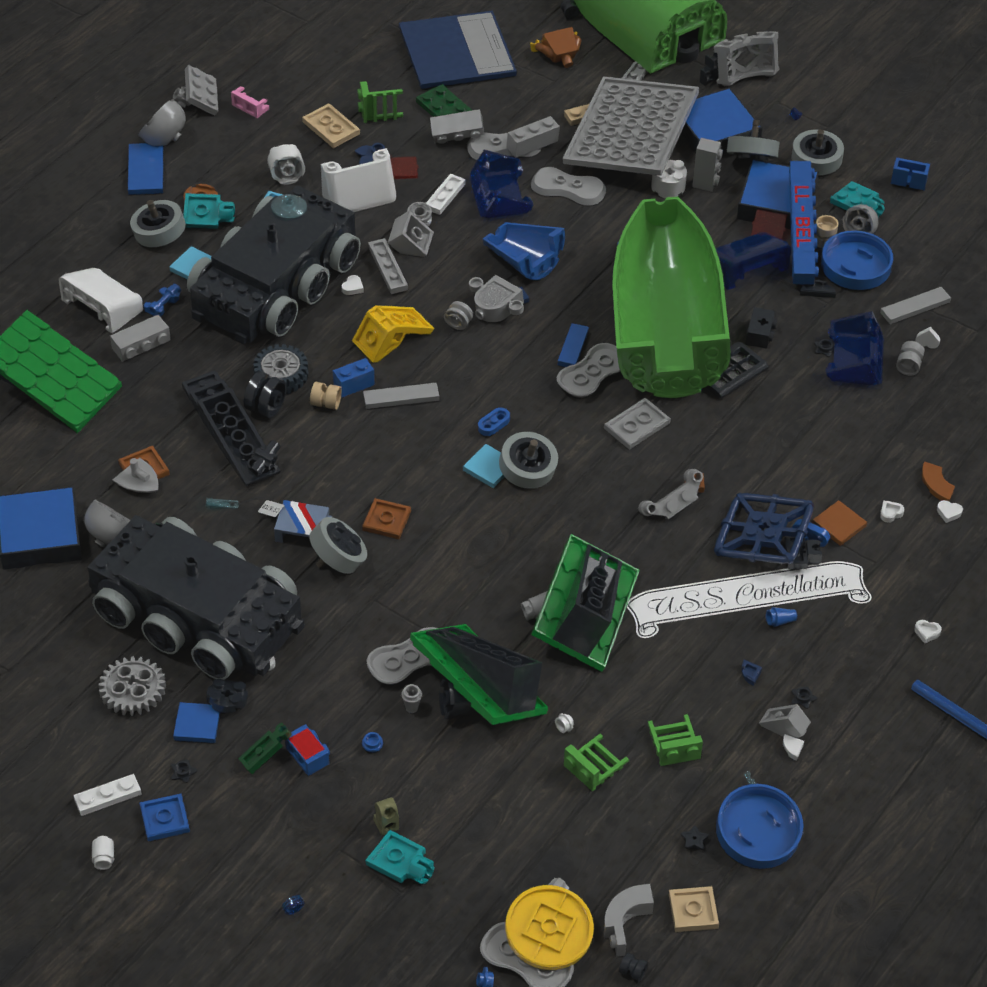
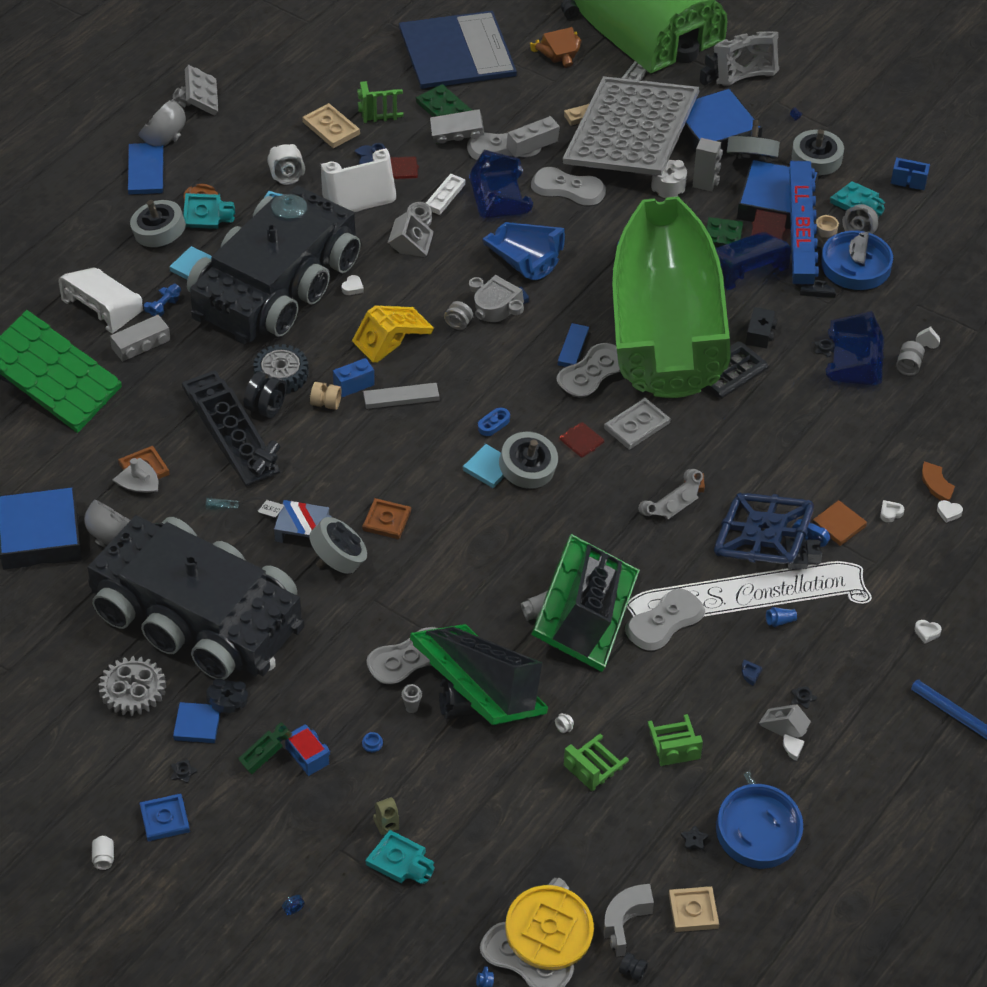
(107, 794): white plate -> none
(248, 104): bright pink hinge -> none
(388, 266): light grey plate -> none
(581, 439): none -> clear red piece
(655, 627): none -> light grey plate
(724, 231): none -> dark green plate
(858, 248): none -> tile
(915, 305): light grey tile -> none

